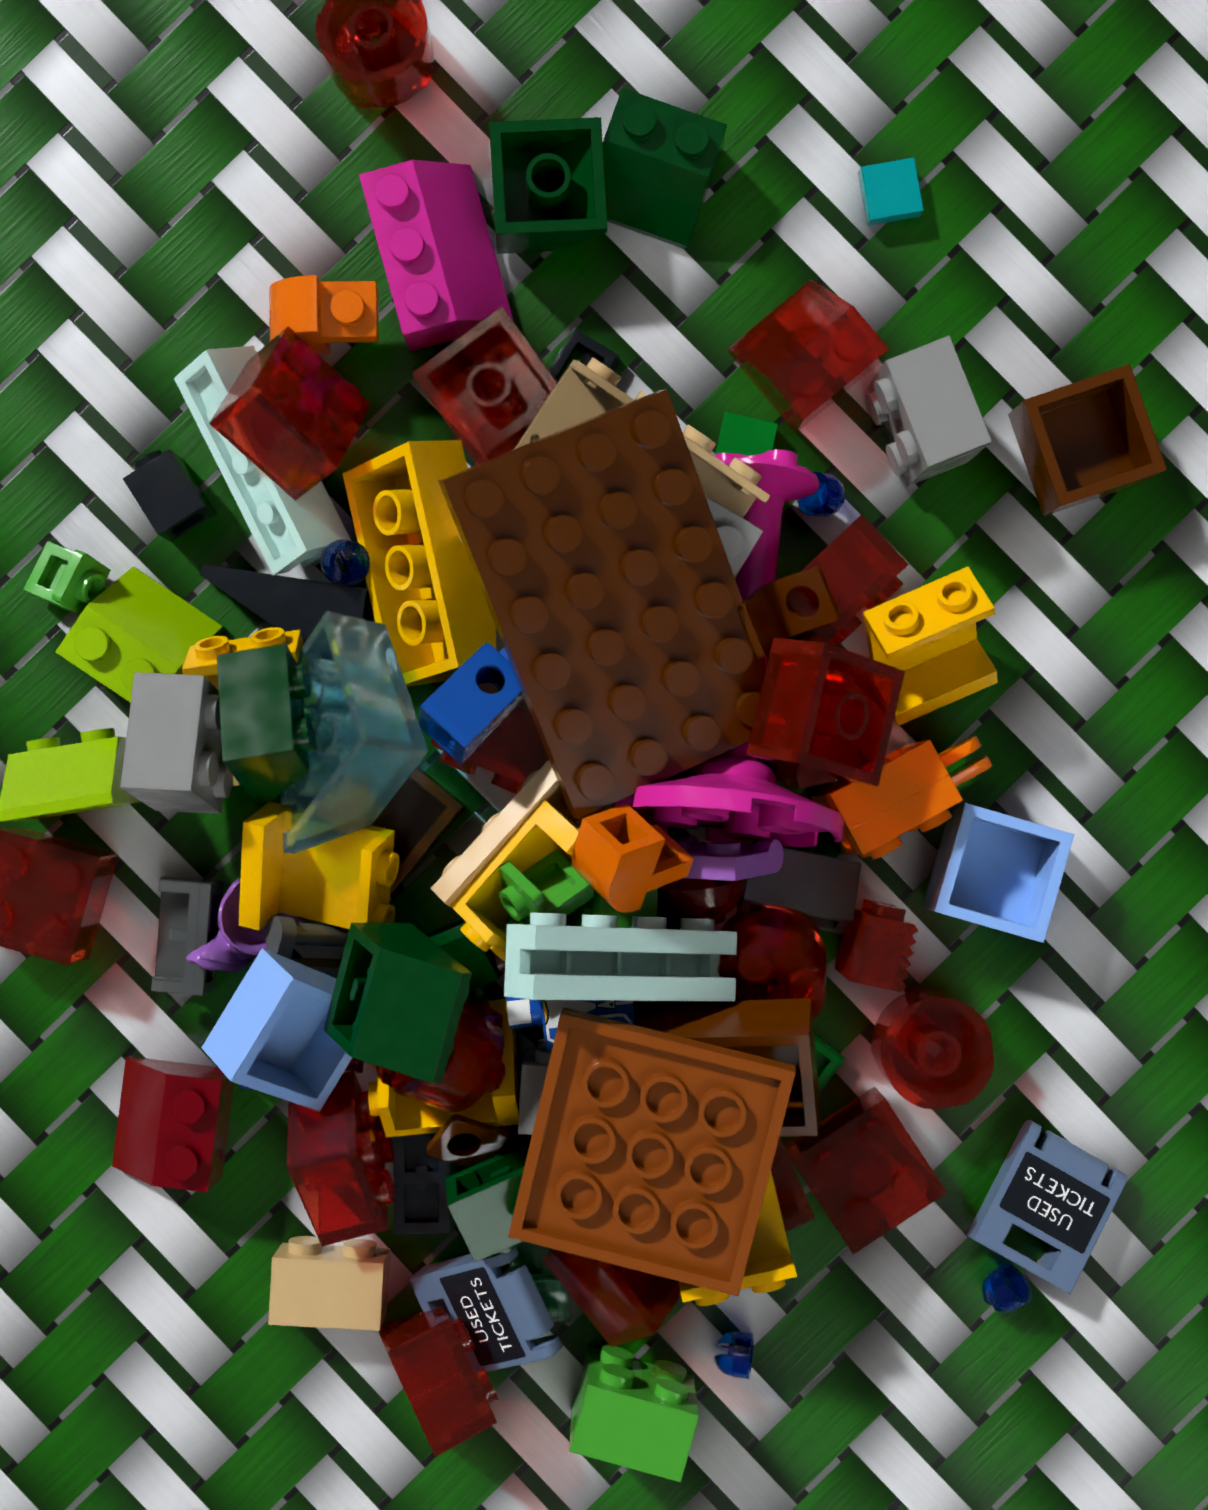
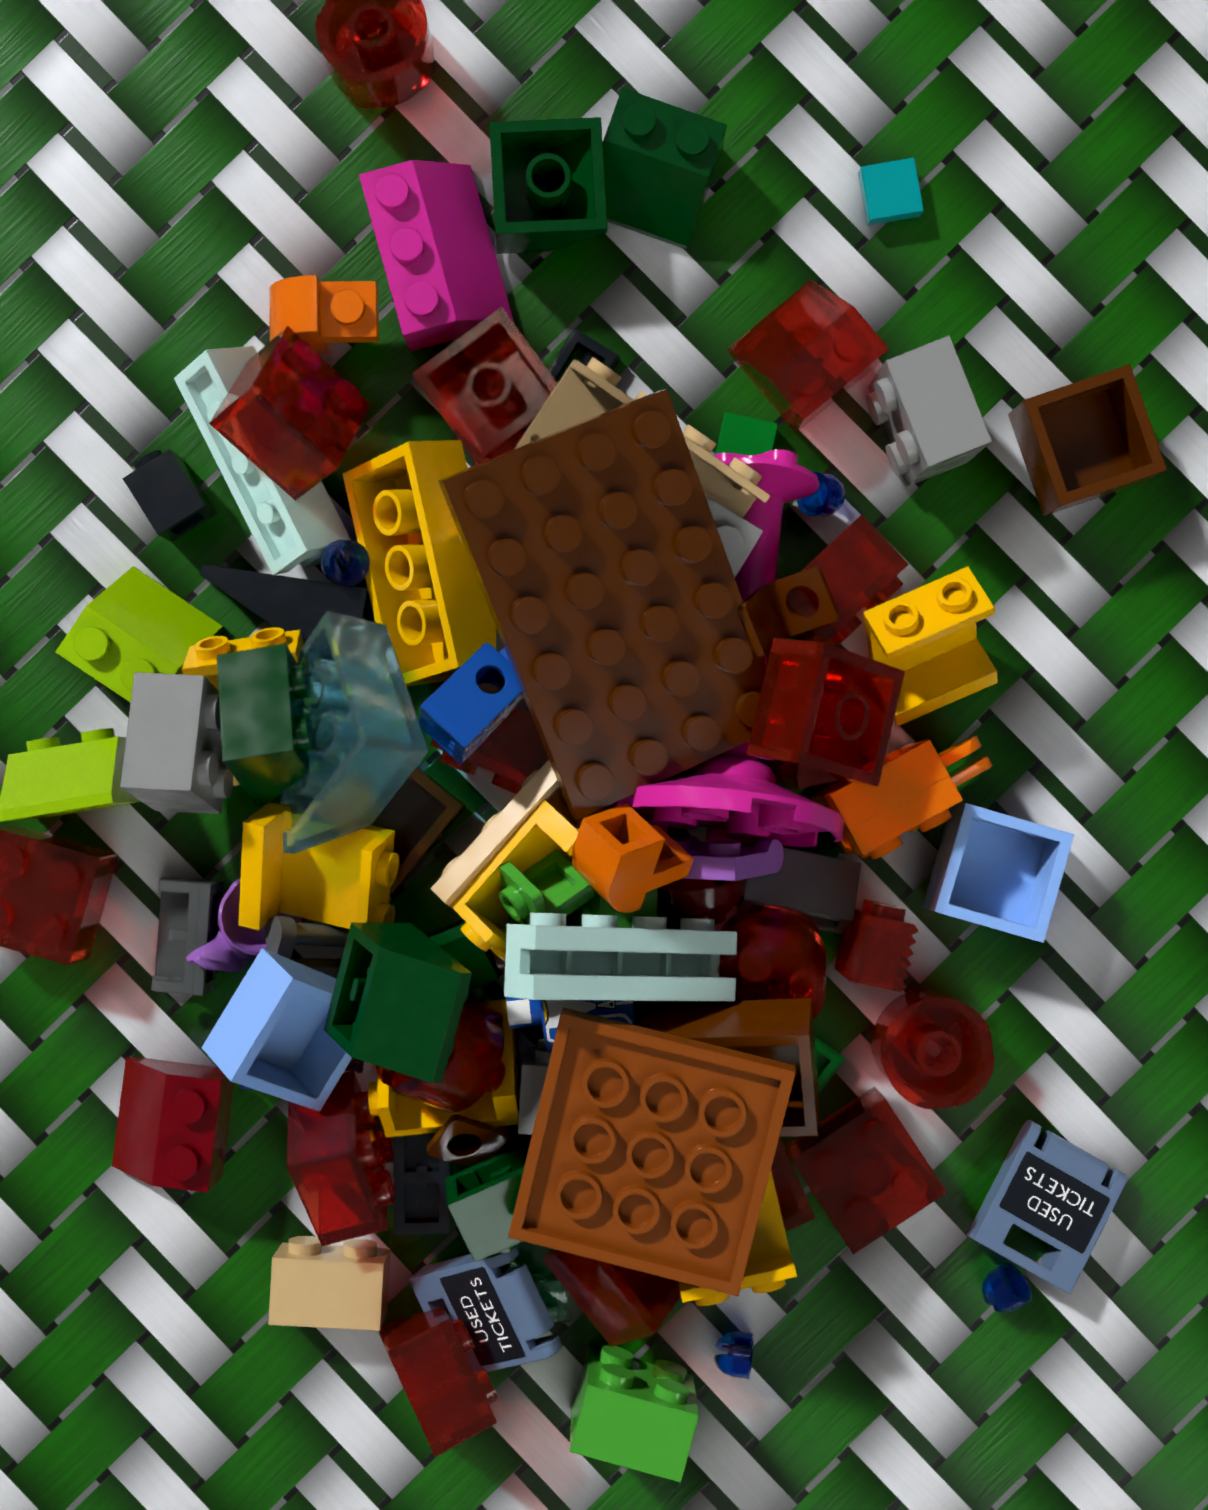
(67, 578): bright green bracket -> none

